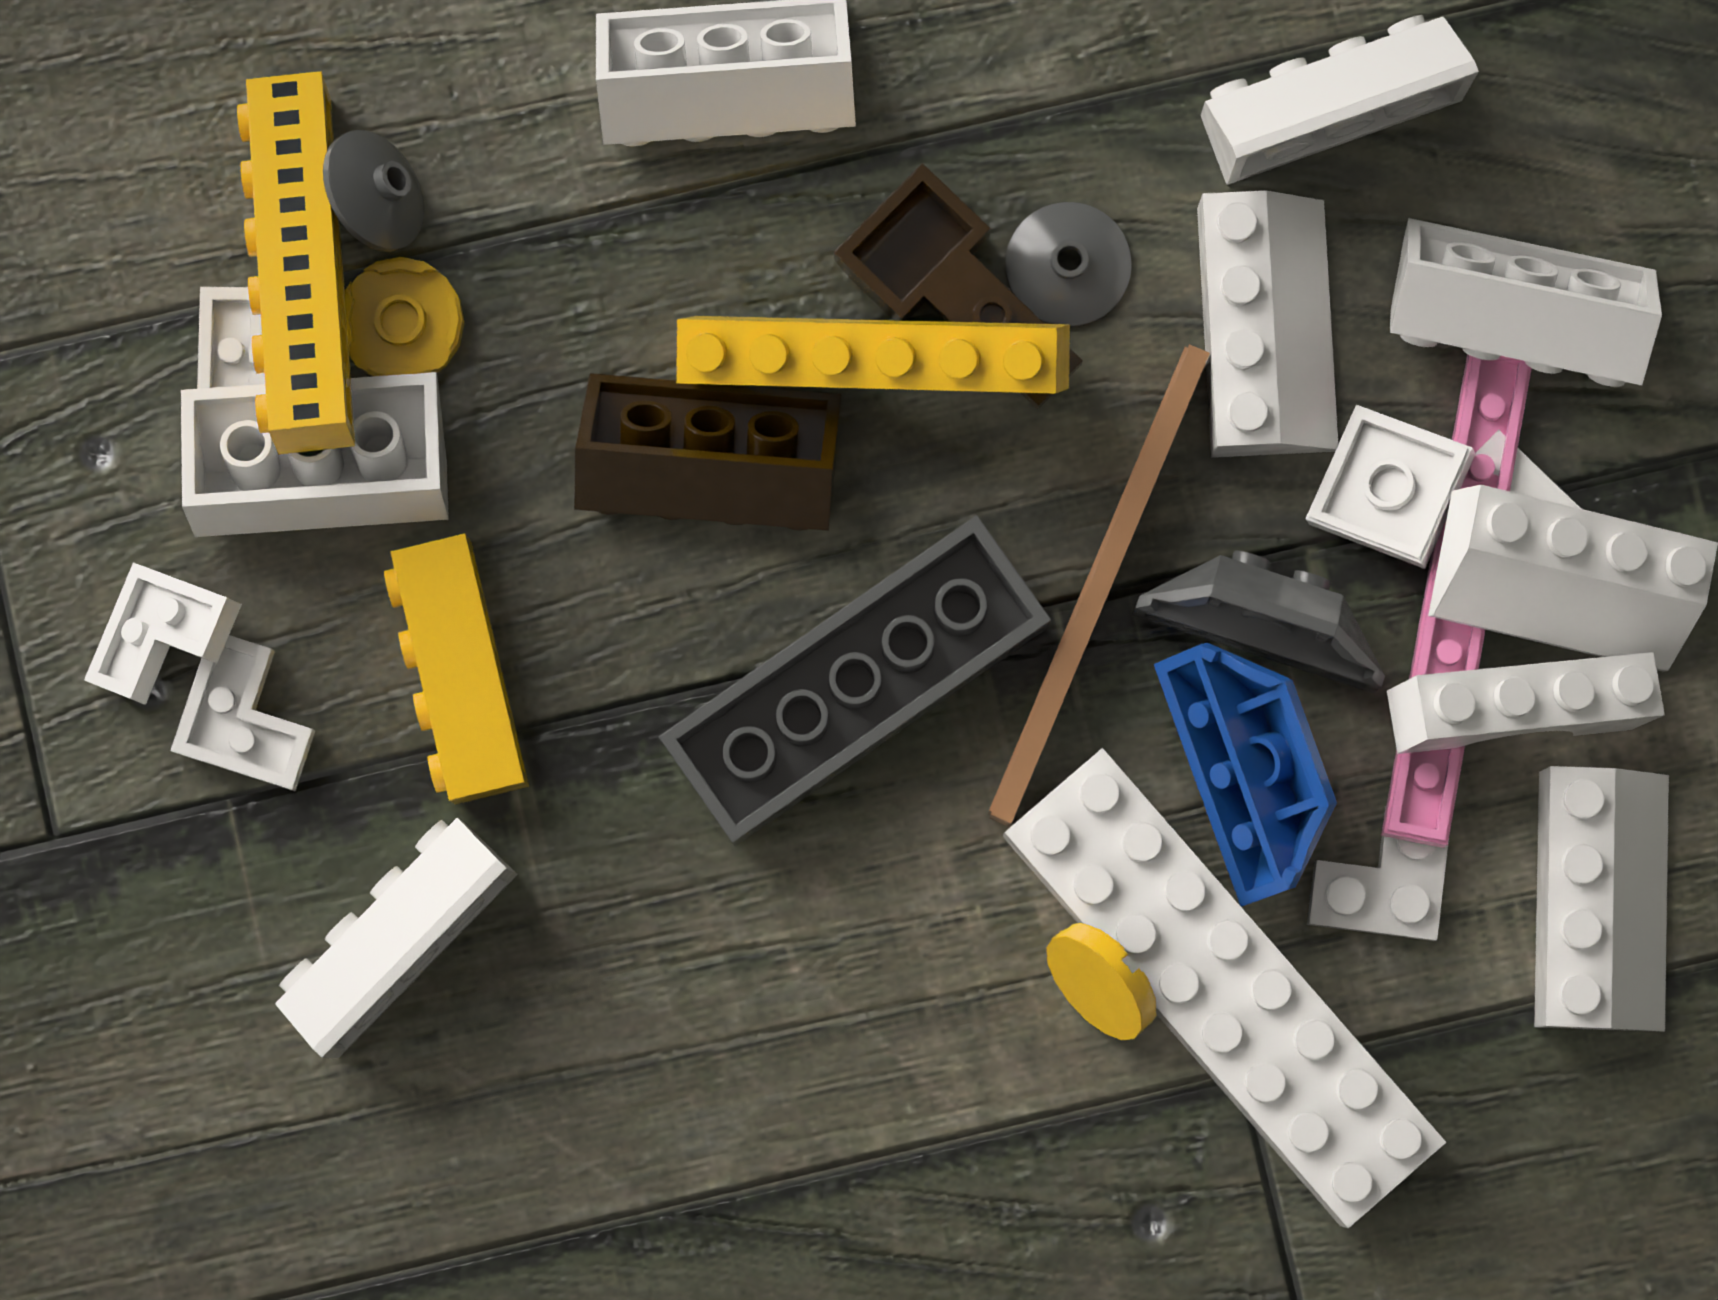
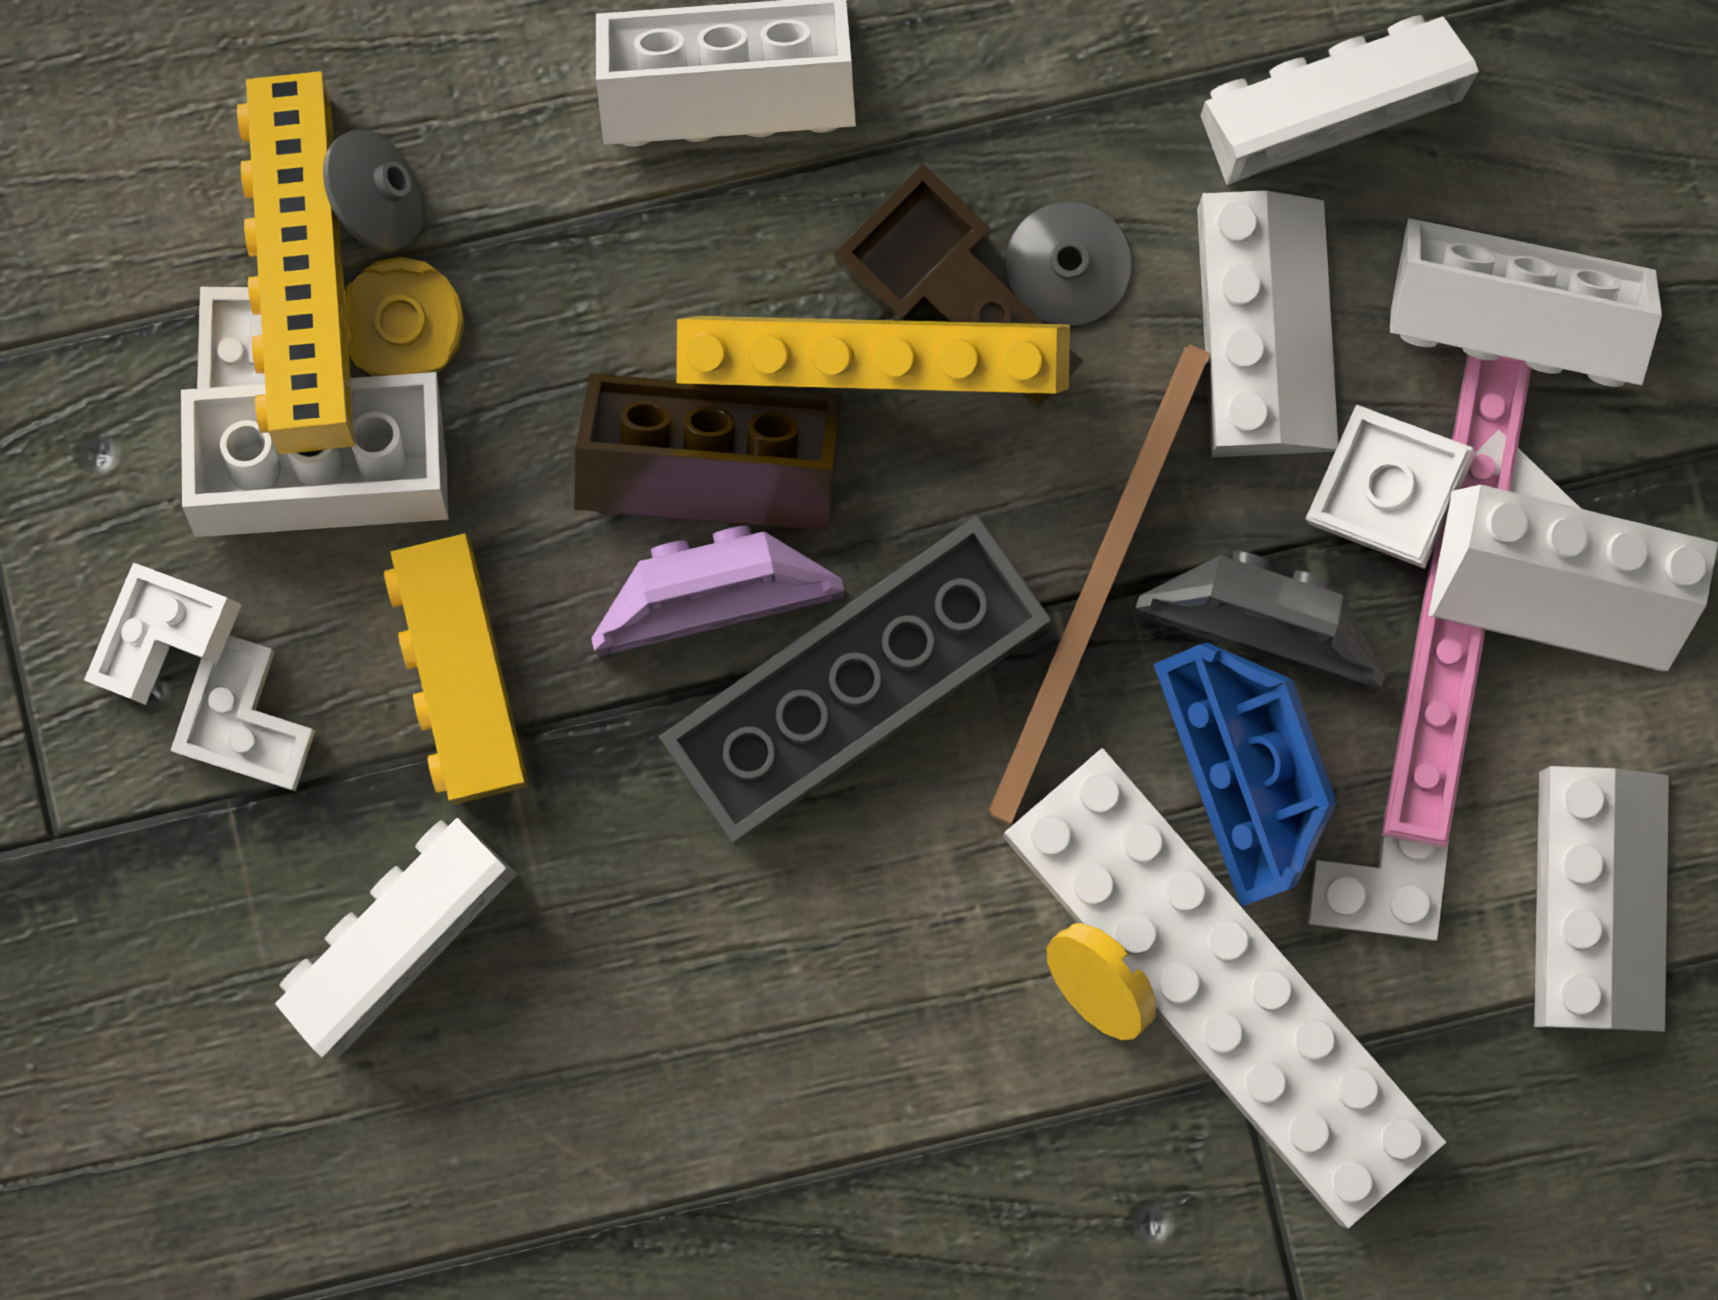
(711, 588): none -> lavender wedge
(1521, 699): white arch -> none

